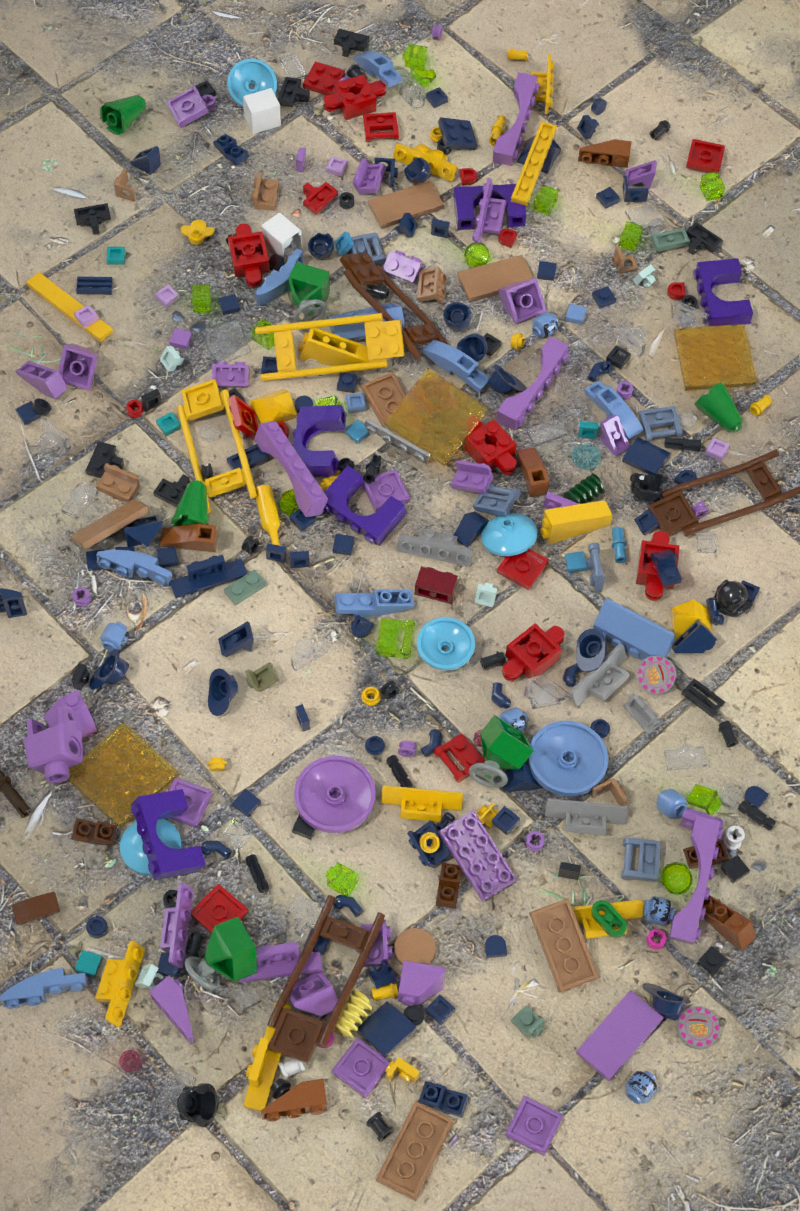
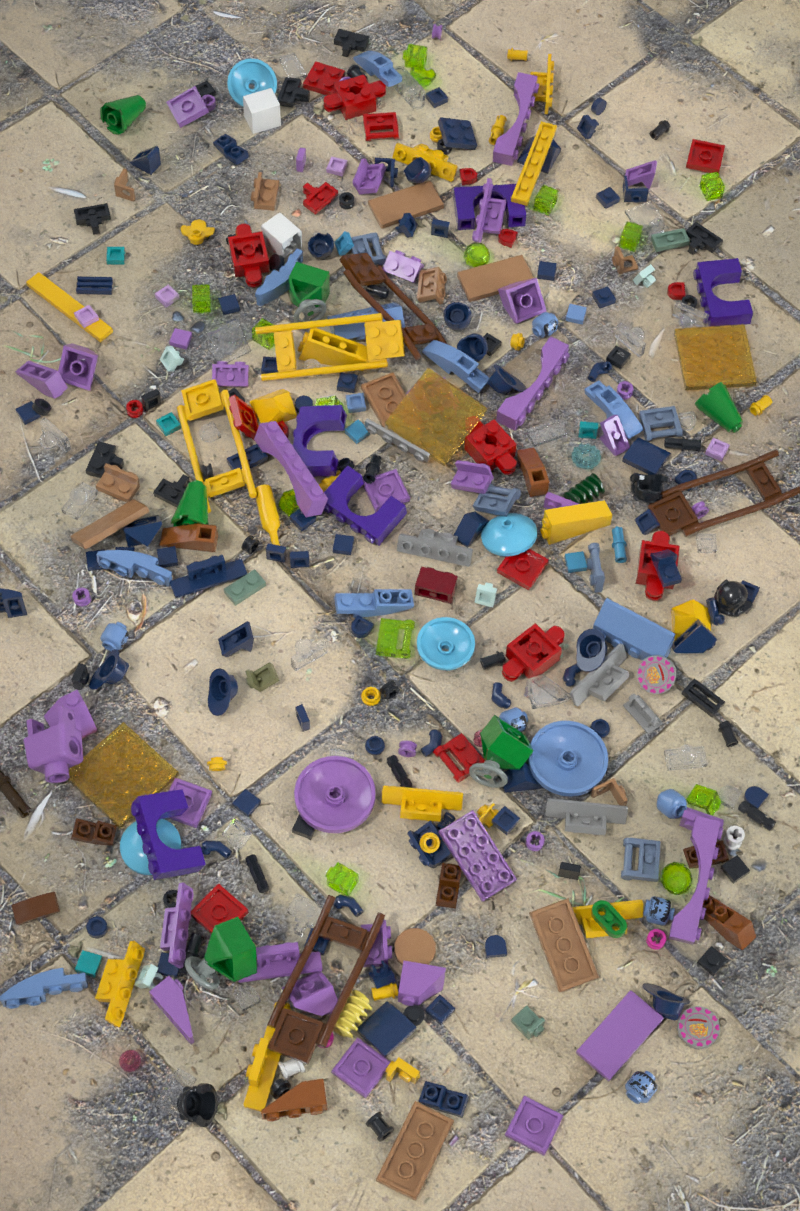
(610, 153): dark orange slope -> none

